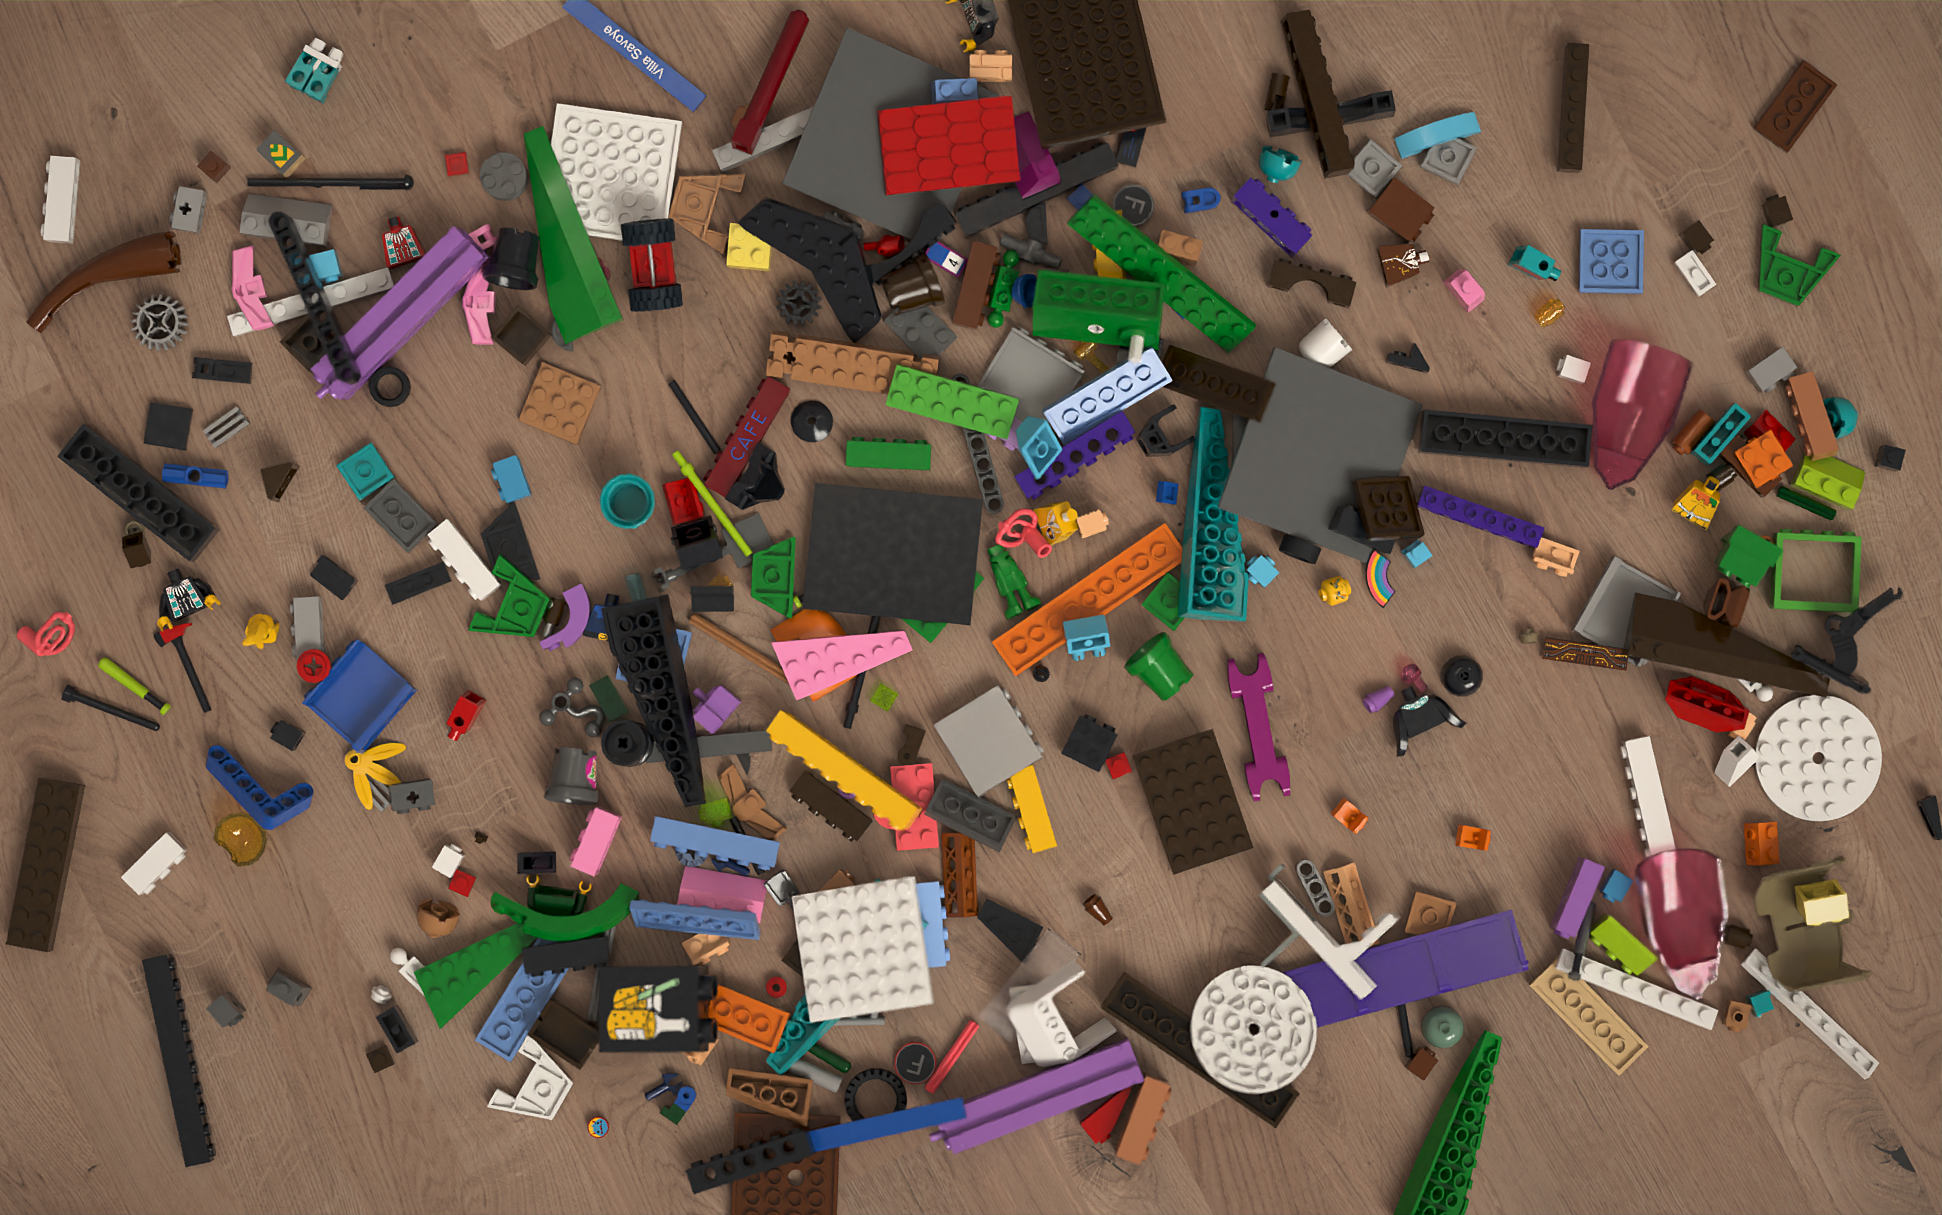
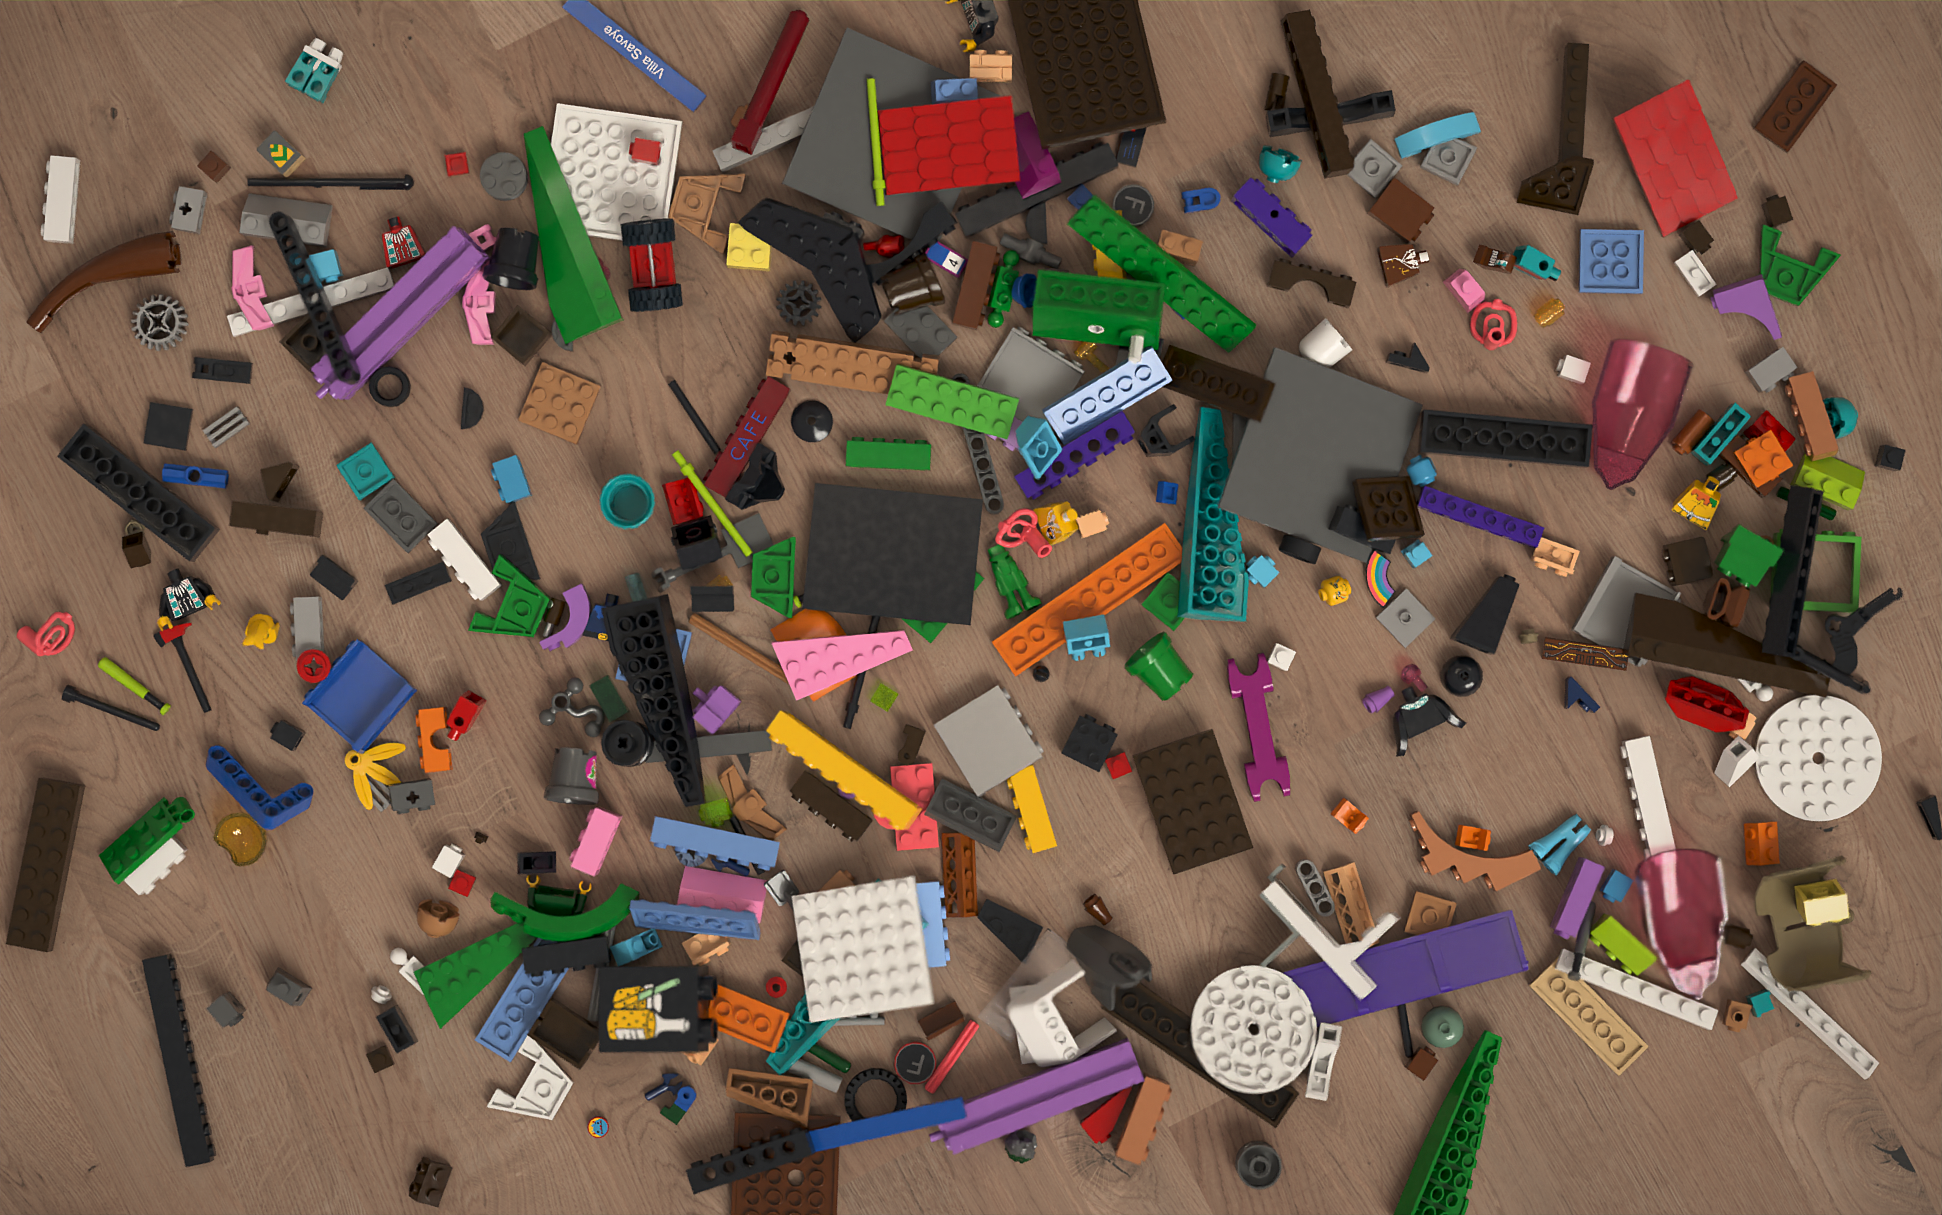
(145, 837): none -> green hinge
(275, 519): none -> dark brown brick
(429, 722): none -> orange arch
(429, 1182): none -> dark brown bracket
(472, 409): none -> black plate
(636, 947): none -> medium azure slope
(645, 151): none -> red brick
(878, 183): none -> lime bar
(941, 1020): none -> reddish brown panel
(1021, 1146): none -> dark grey piece
(1107, 961): none -> dark grey piece
(1258, 1165): none -> dark grey wheel
(1281, 657): none -> white brick
(1322, 1061): none -> white arch
(1405, 618): none -> light grey plate
(1421, 471): none -> dark azure head
(1440, 856): none -> nougat arch
(1487, 619): none -> black slope
(1494, 259): none -> reddish brown leg
(1495, 337): none -> coral piece
(1557, 859): none -> medium azure piece
(1559, 186): none -> dark brown plate
(1575, 692): none -> dark blue slope
(1604, 835): none -> white plate
(1675, 158): none -> red piece
(1687, 561): none -> dark brown bracket
(1750, 298): none -> medium lavender arch
(1792, 571): none -> black brick

